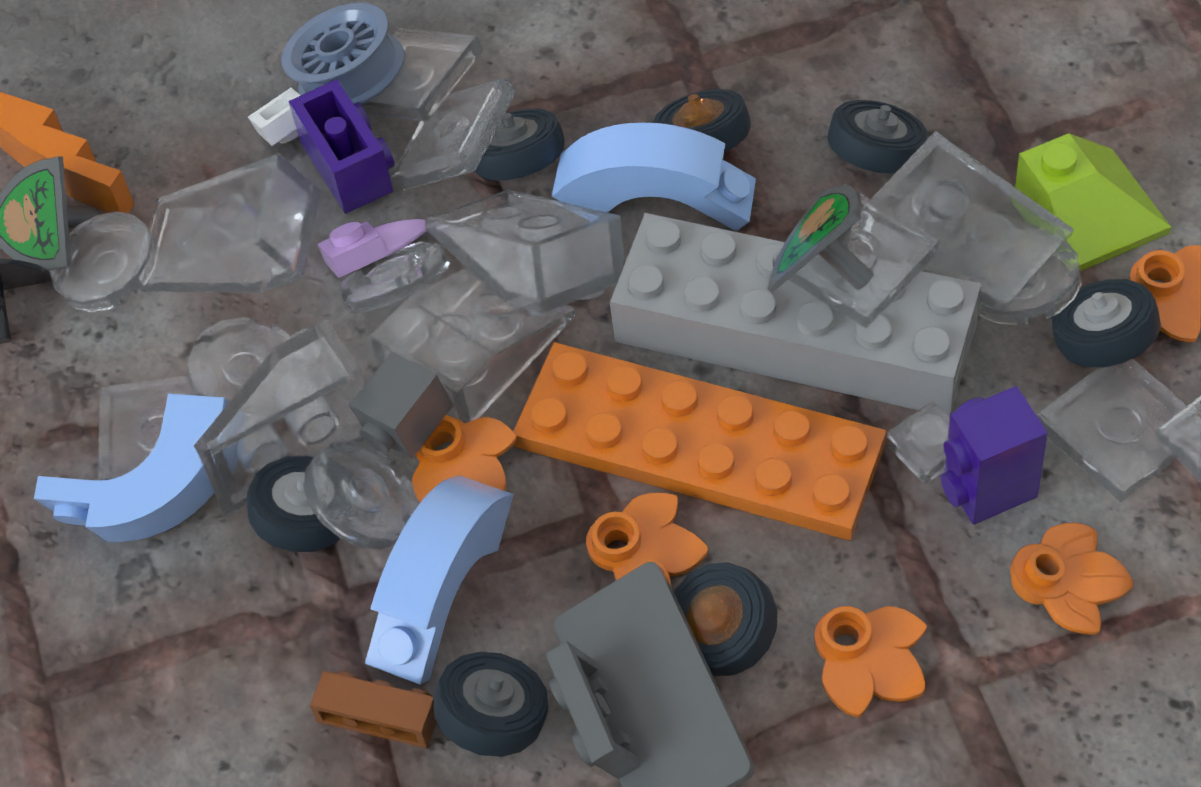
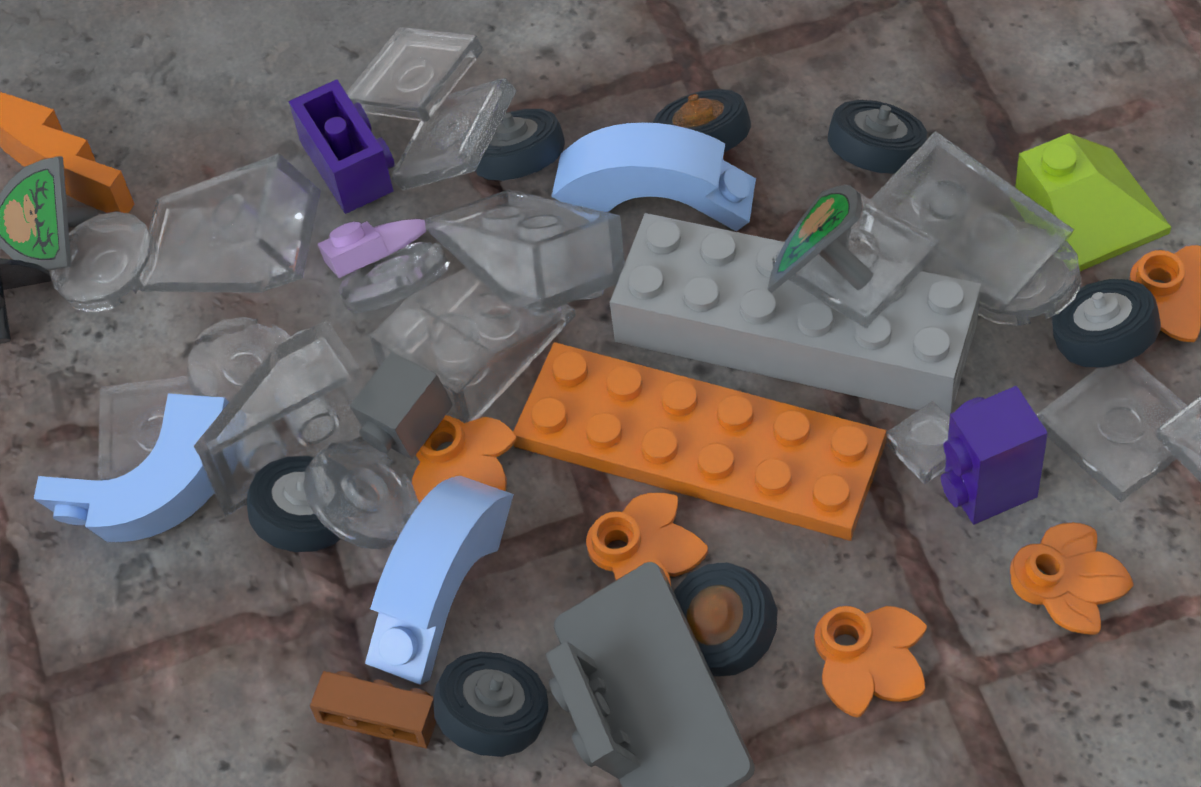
(275, 119): white plate -> none
(346, 46): sand blue wheel -> none

